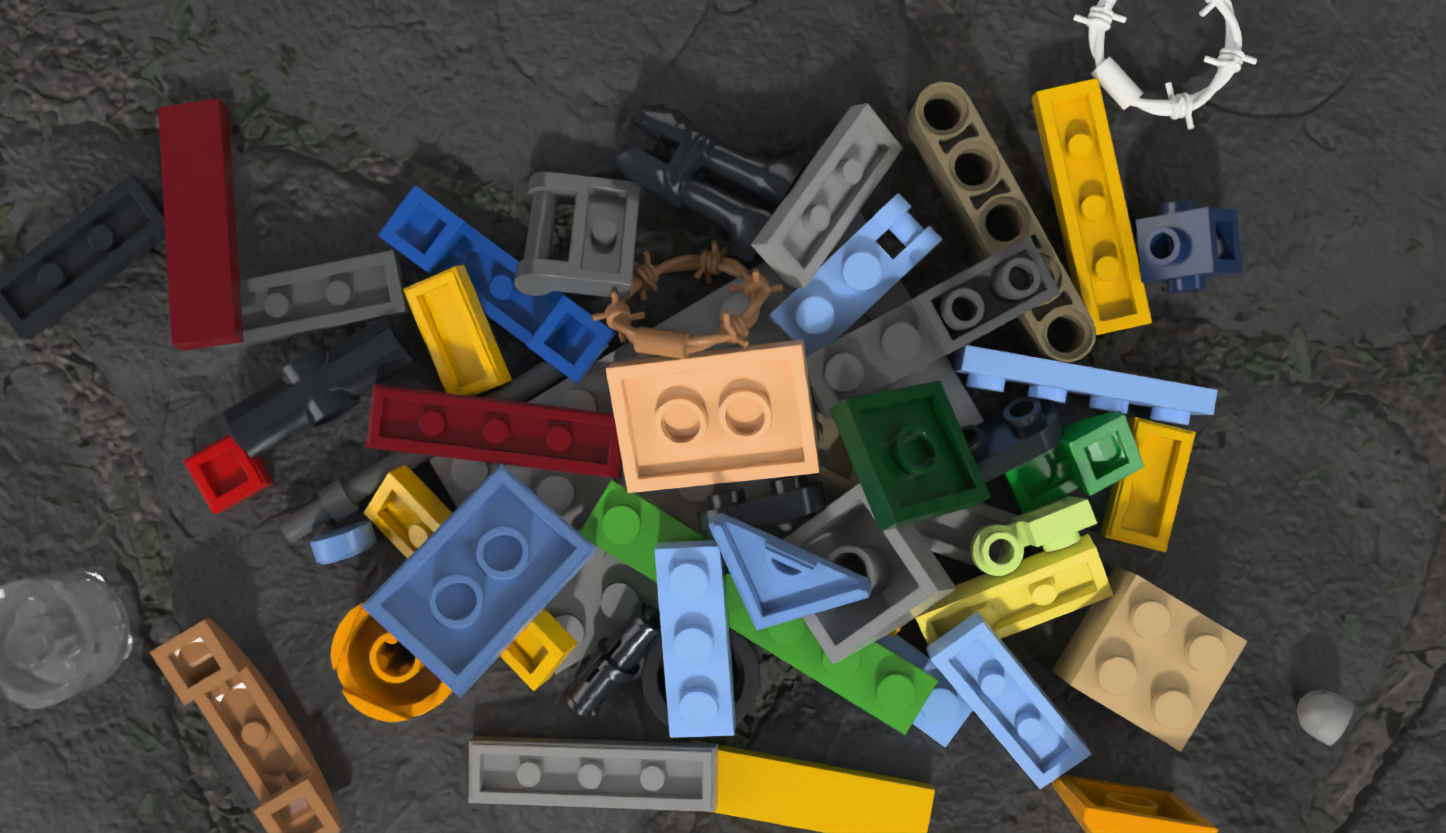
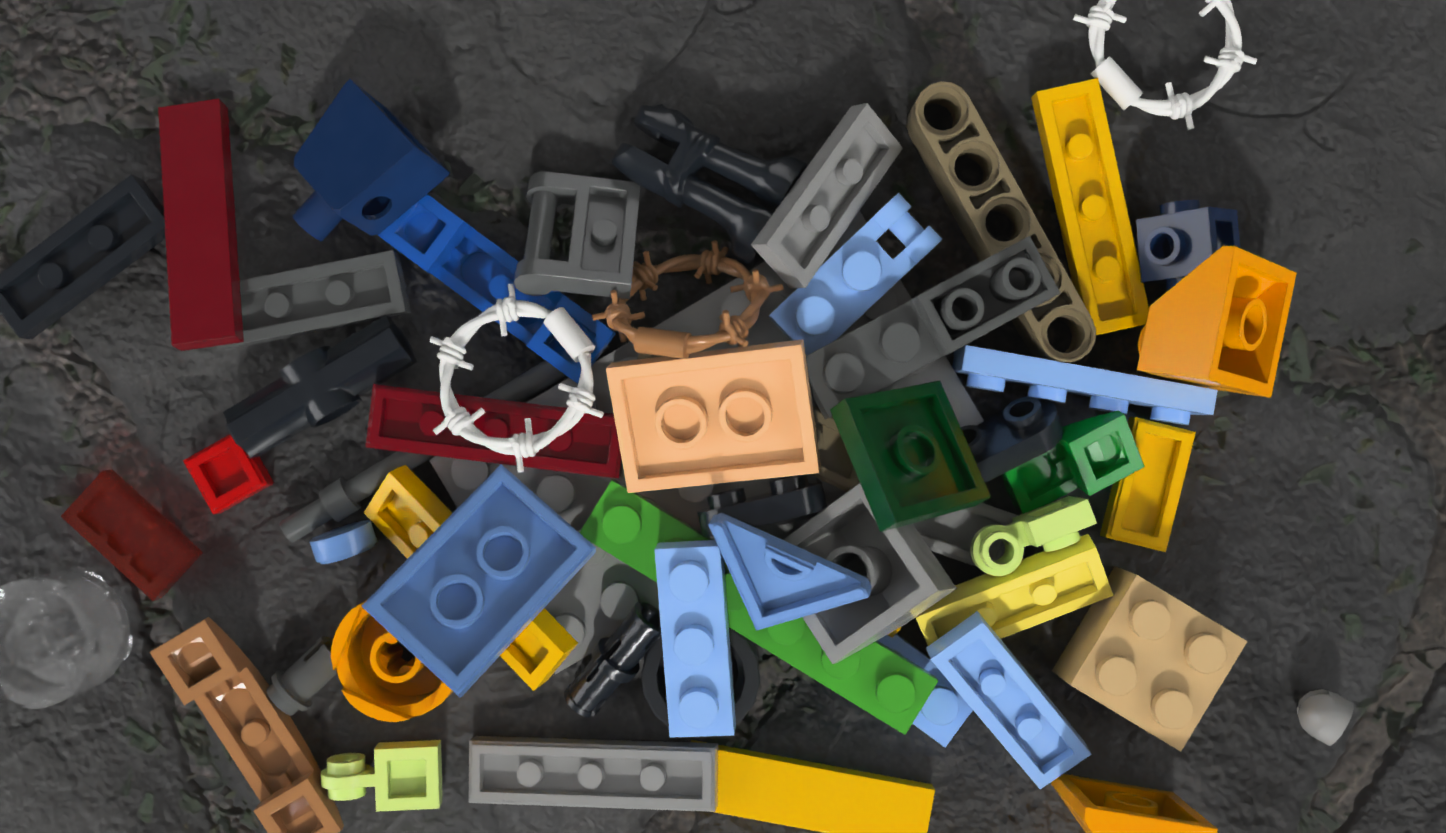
(131, 534): none -> clear red plate
(302, 680): none -> dark grey pin
(362, 166): none -> dark blue torso
(403, 774): none -> yellowish green plate
(457, 332): yellow tile -> none
(567, 334): none -> white piece
(1221, 324): none -> light orange slope

